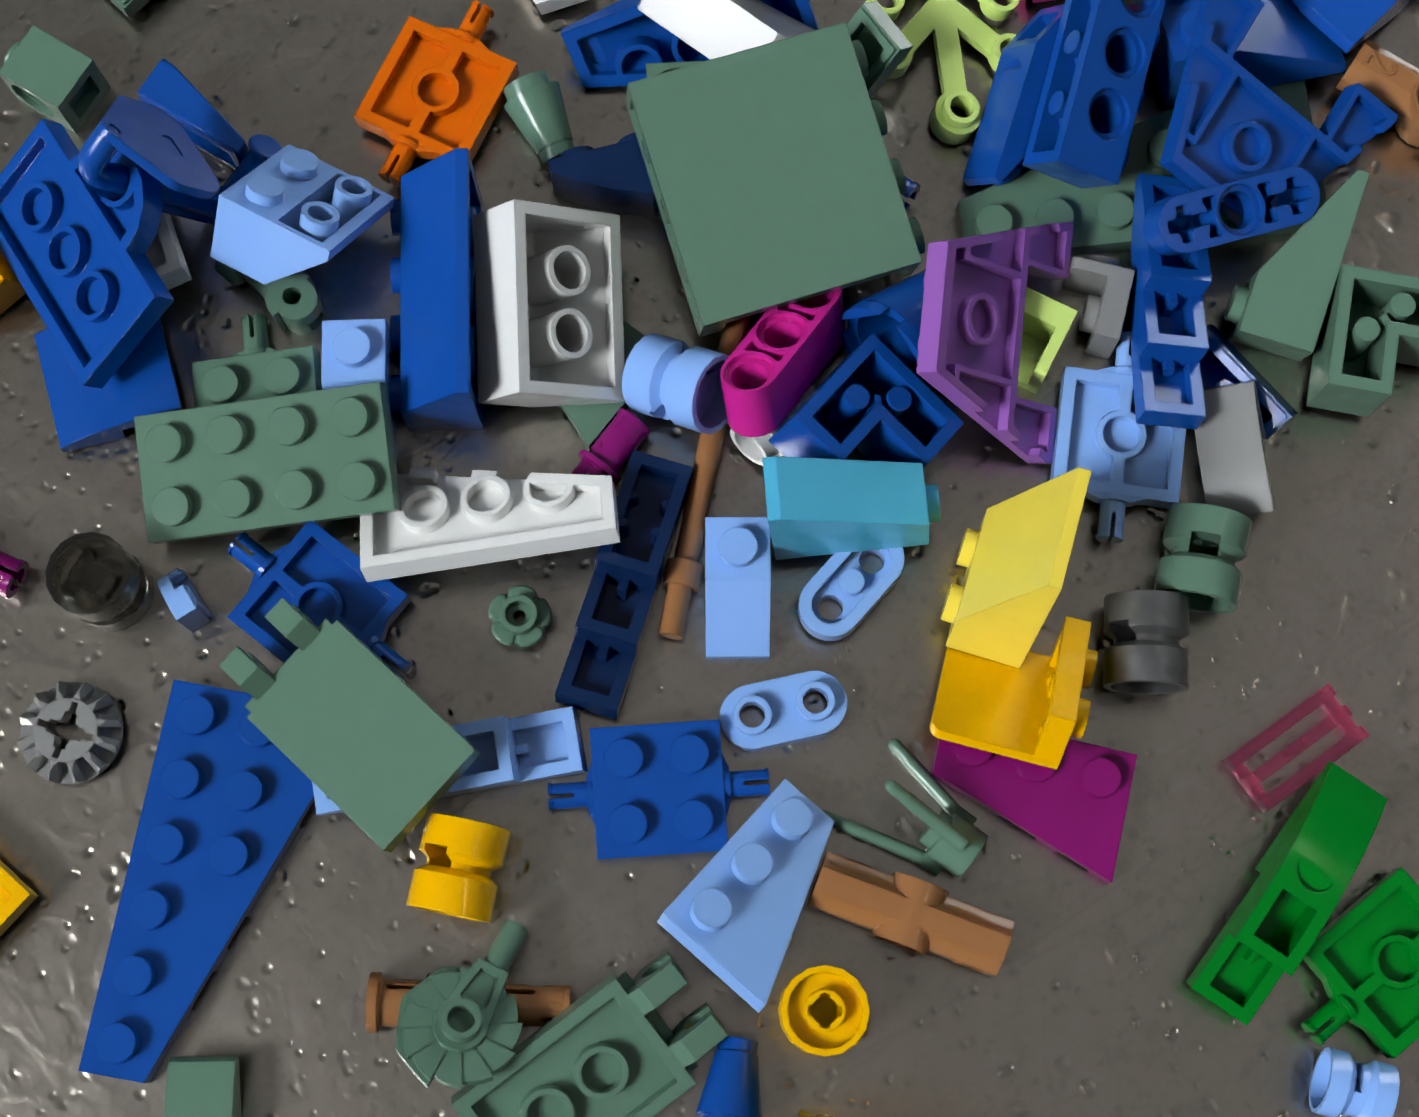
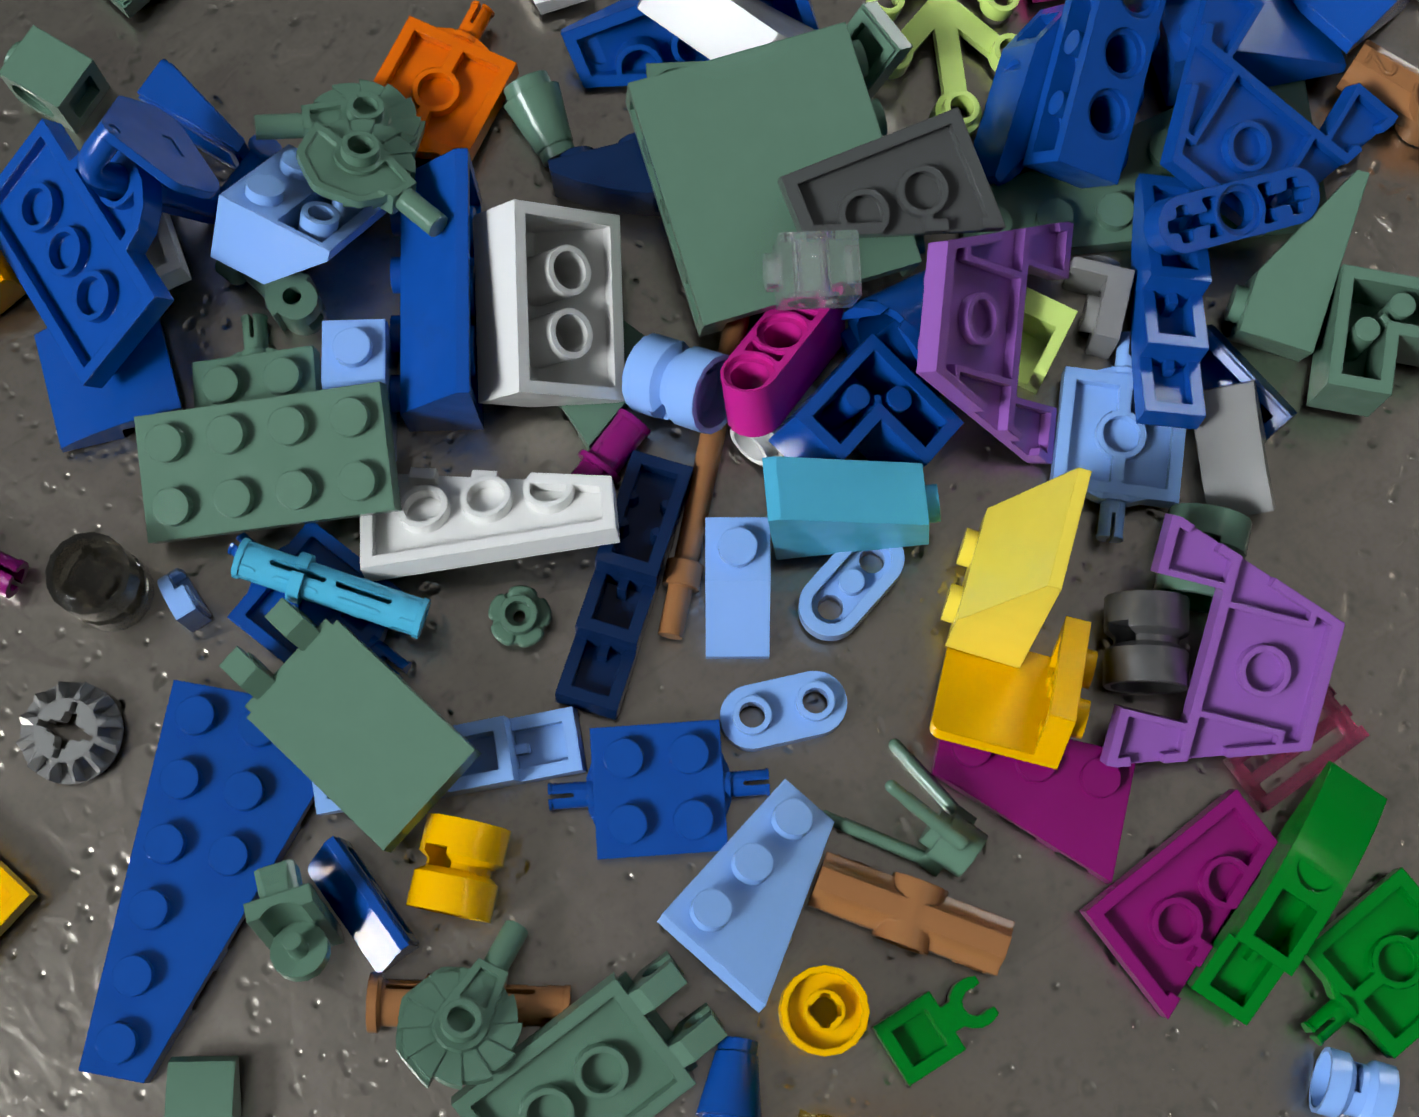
(292, 922): none -> sand green hips
(309, 581): none -> medium azure pin
(351, 101): none -> sand green piece
(361, 904): none -> blue slope
(366, 167): none -> sand green piece
(814, 270): none -> clear brick
(898, 185): none -> dark grey wing
(924, 1035): none -> green plate
(1179, 895): none -> magenta wing
(1256, 669): none -> medium lavender wing

